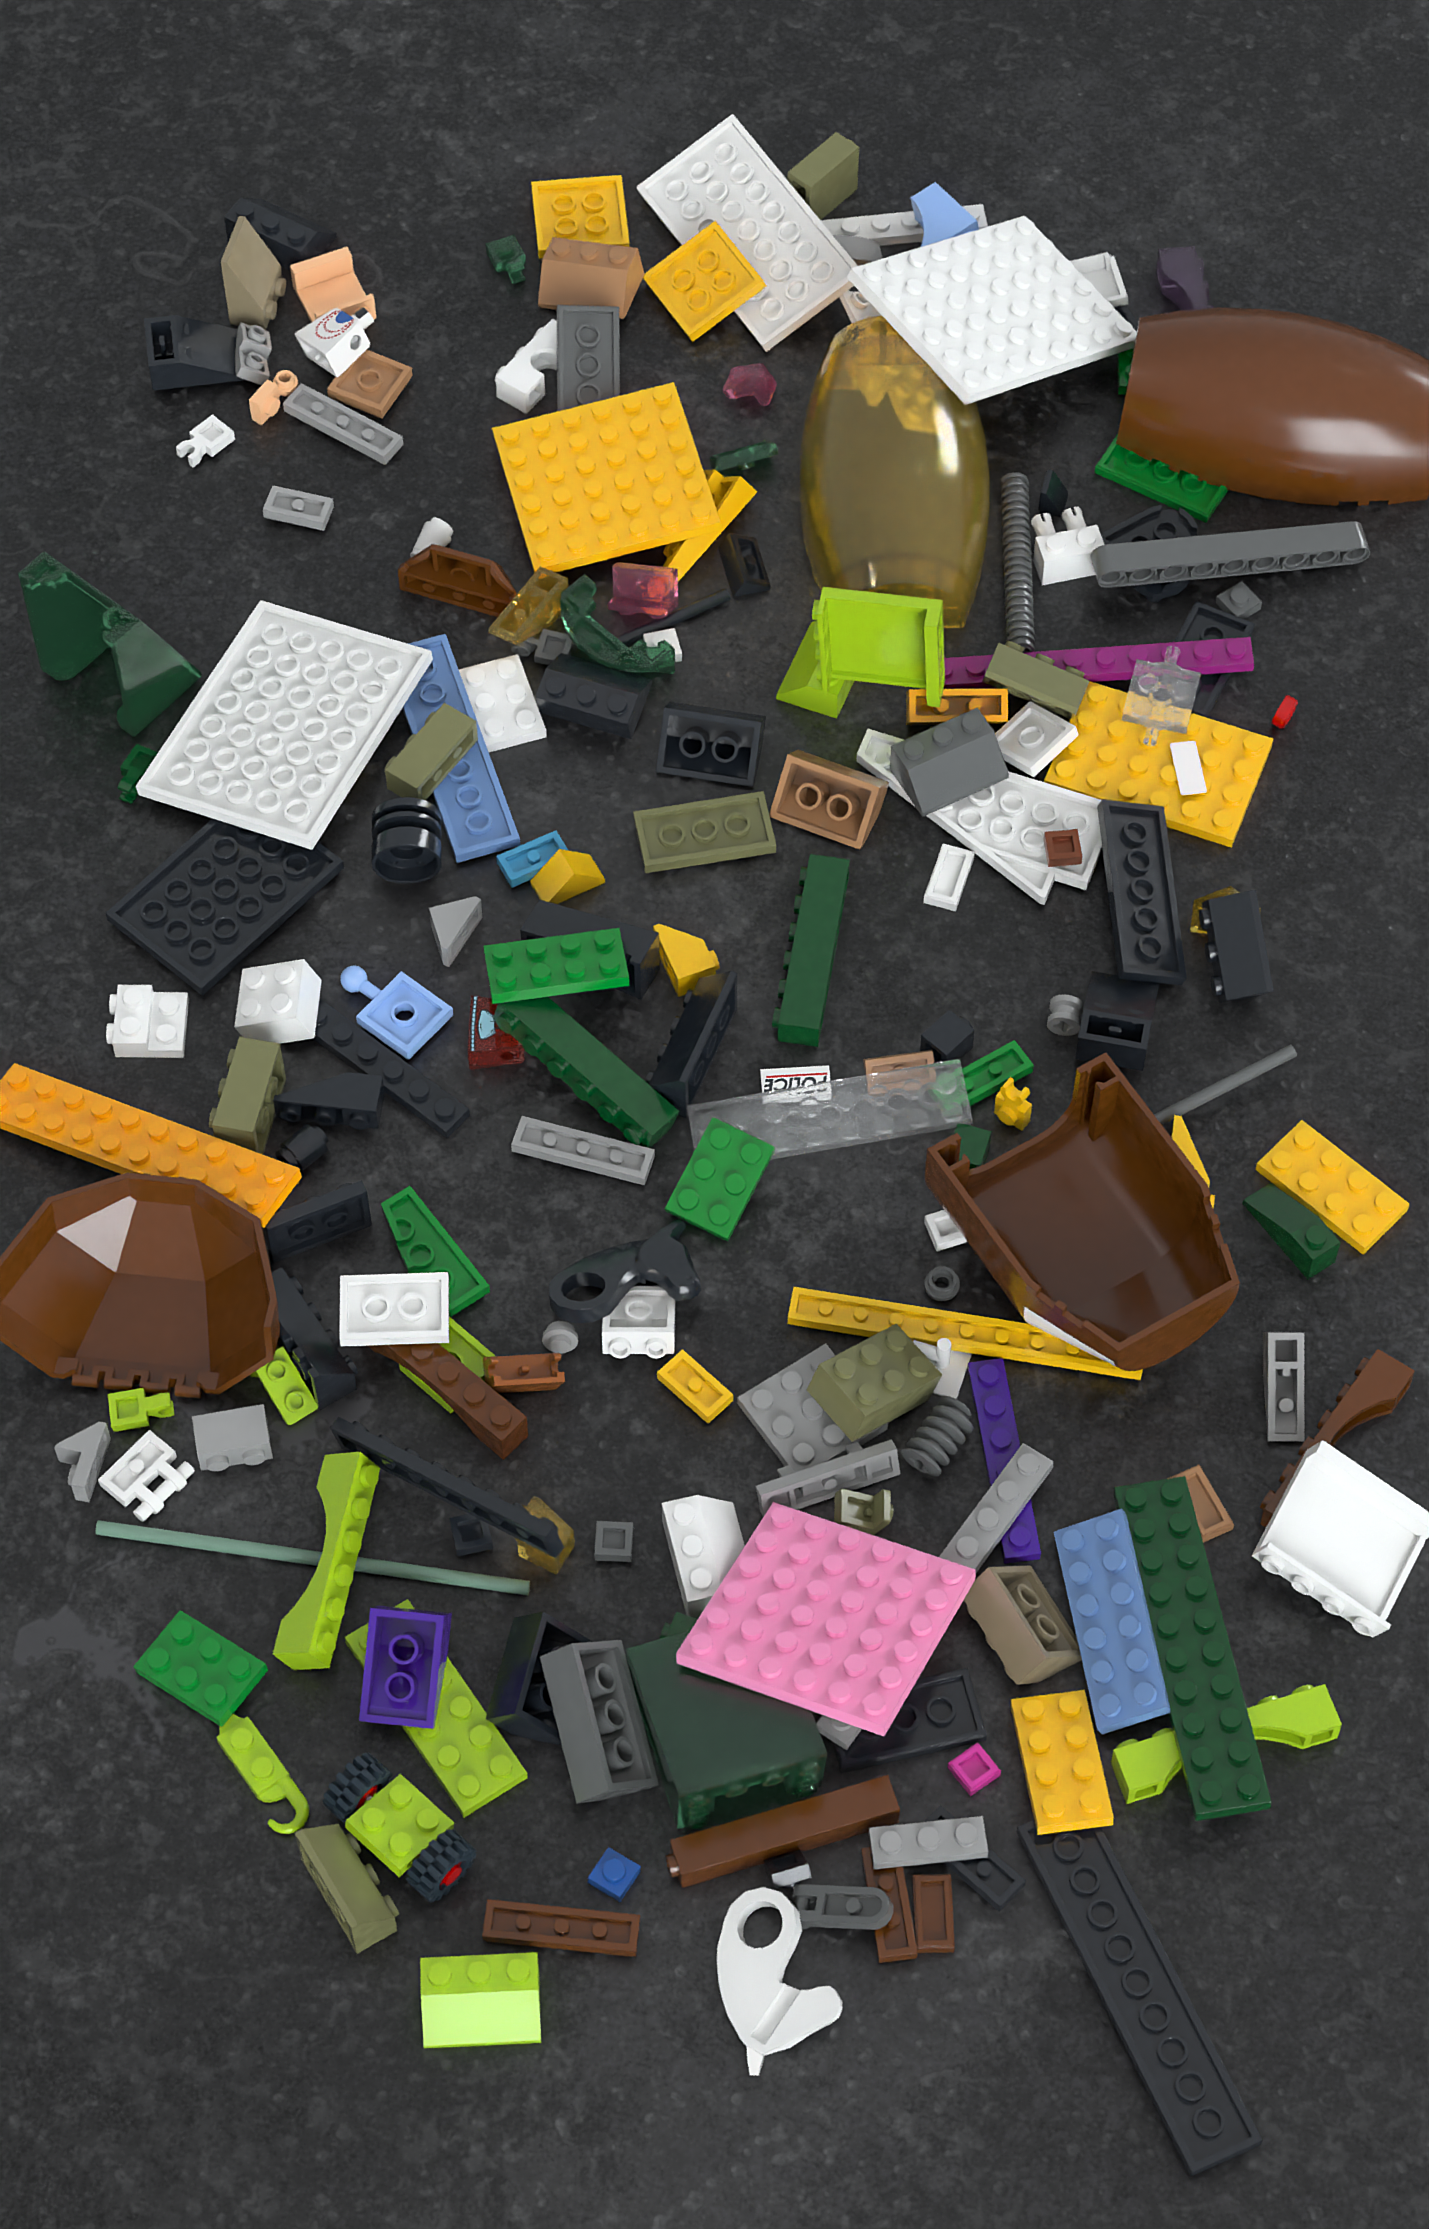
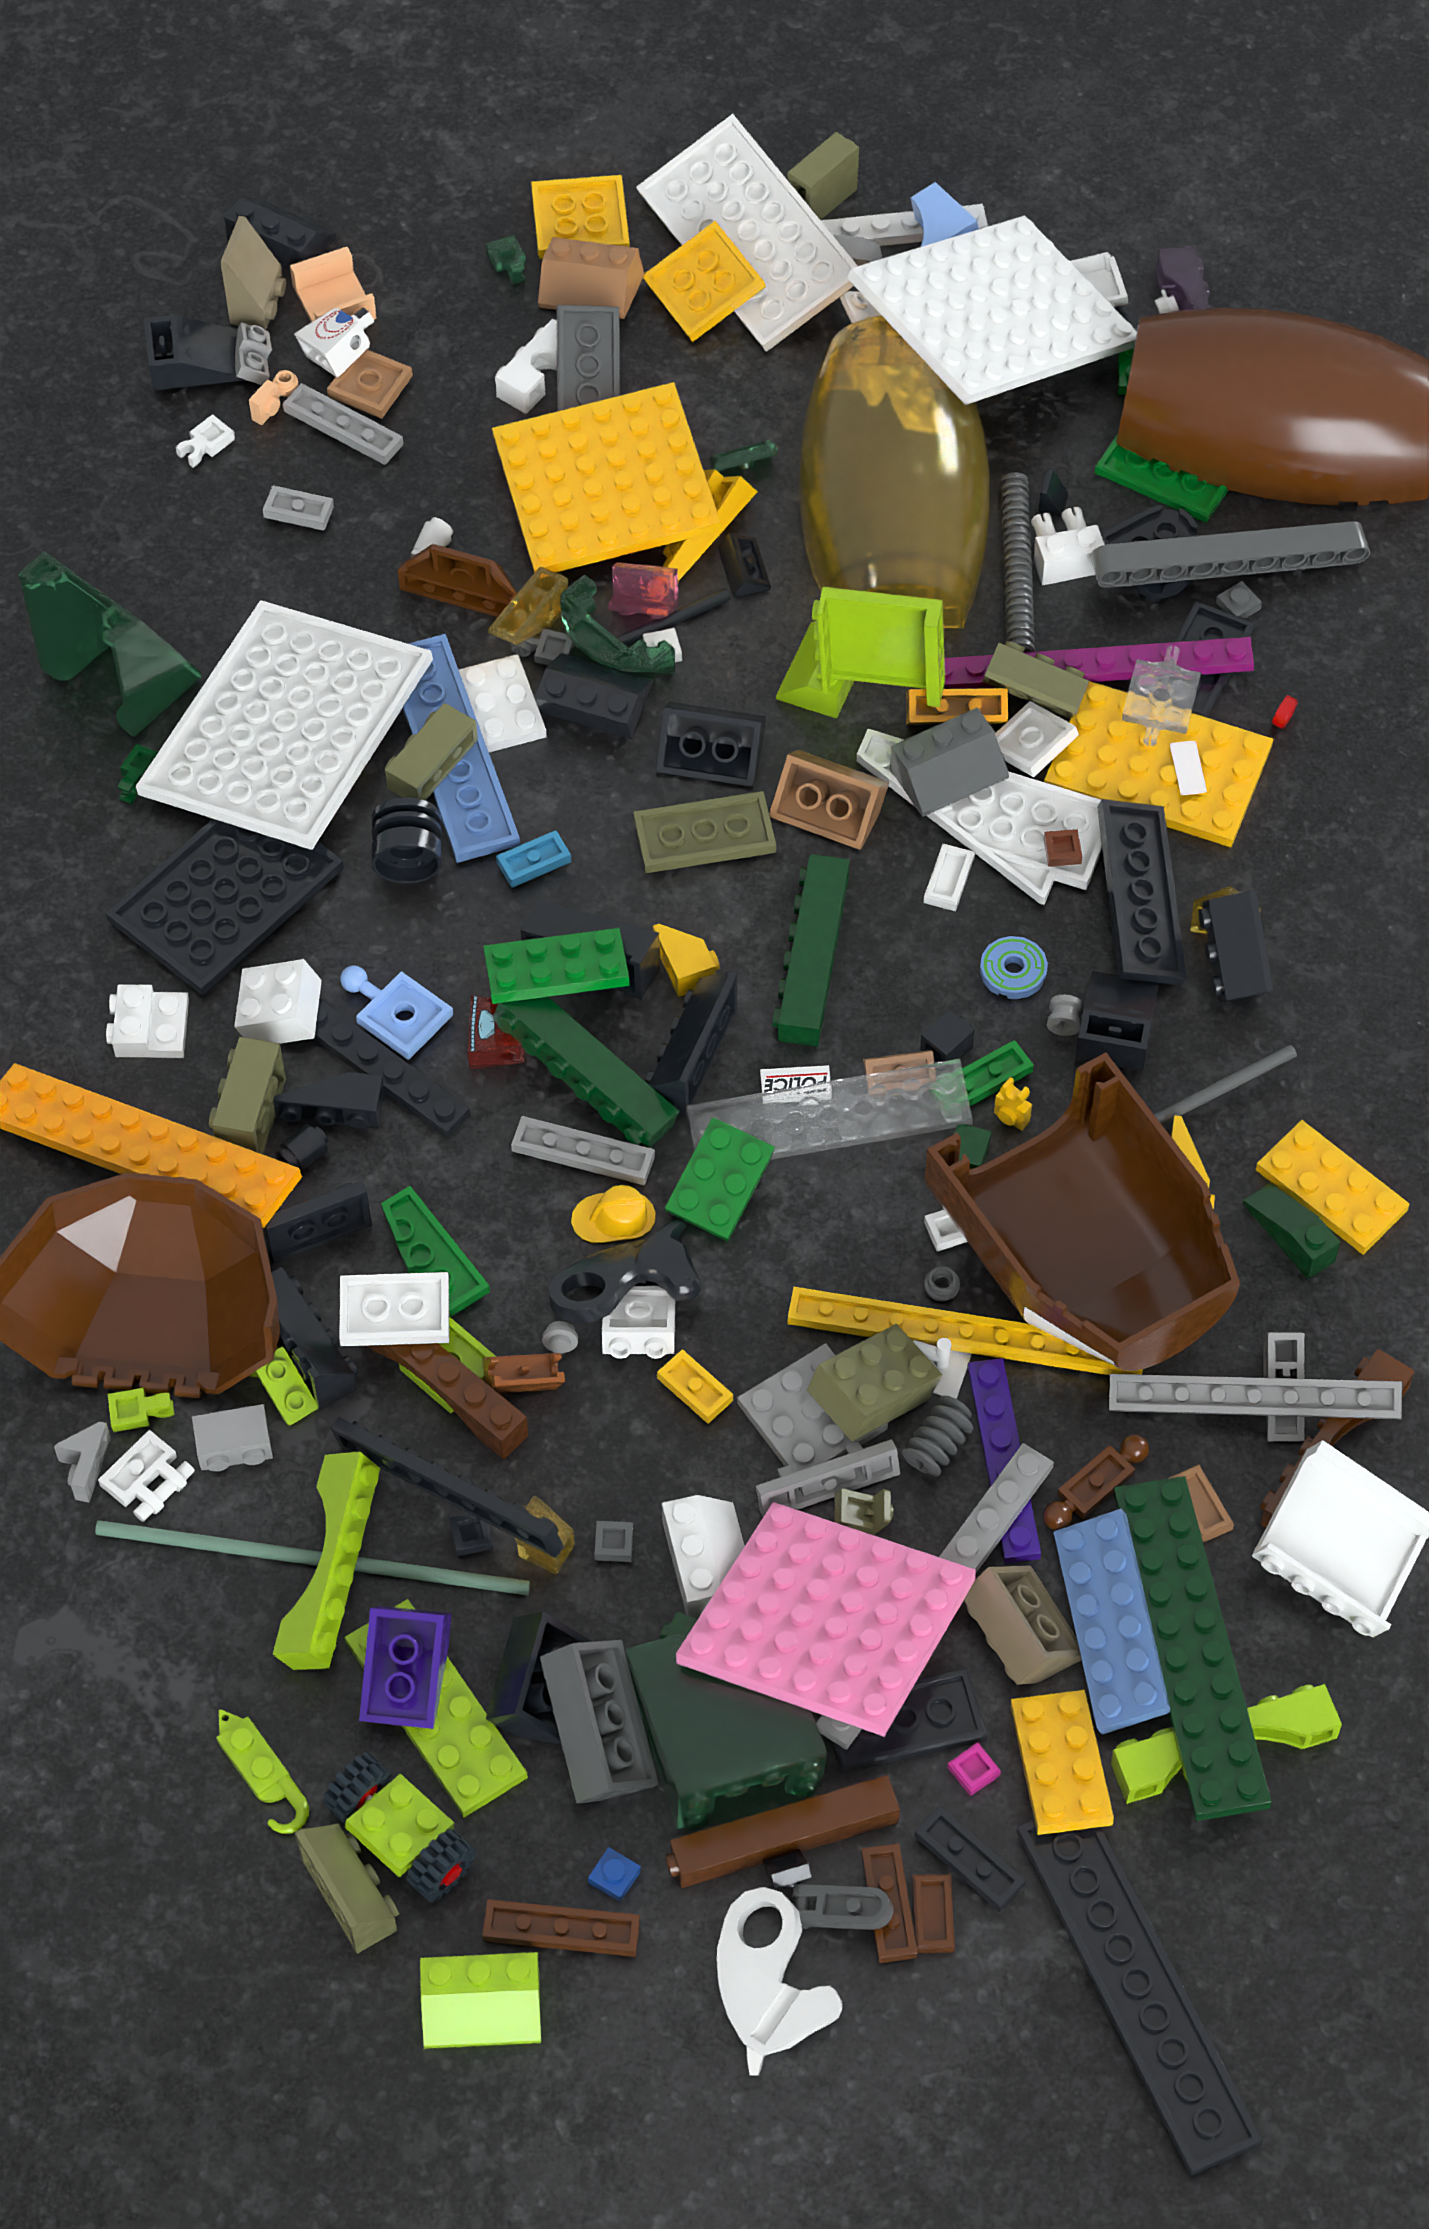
(201, 1668): green plate -> none
(453, 925): light grey slope -> none
(566, 876): yellow slope -> none
(613, 1215): none -> yellow piece
(749, 381): clear pink bracket -> none
(928, 1842): light grey plate -> none
(1018, 951): none -> medium blue tile
(1096, 1482): none -> reddish brown plate
(1166, 304): none -> white plate
(1256, 1396): none -> light grey plate

